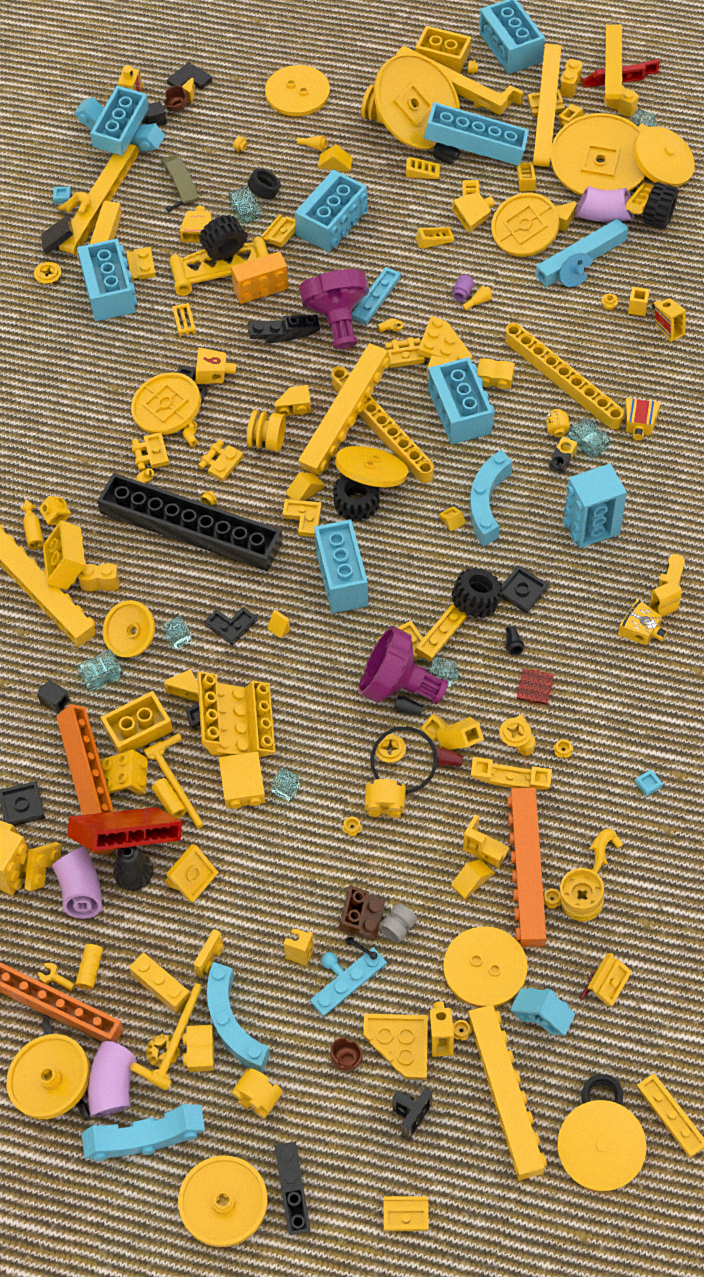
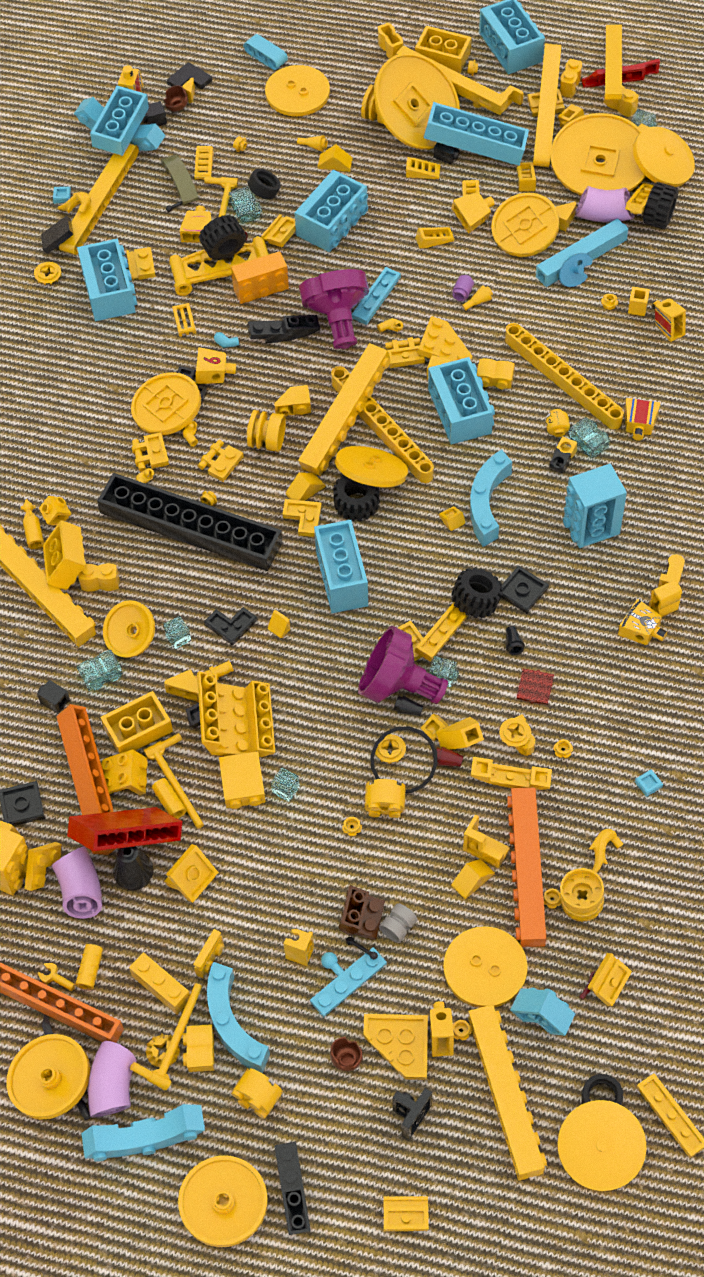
(107, 222): yellow brick -> none
(203, 152): none -> yellow slope
(220, 670): none -> yellow pin
(224, 341): none -> medium azure arm
(228, 184): none -> yellow bar
(265, 52): none -> medium azure beam
(389, 40): none -> yellow brick

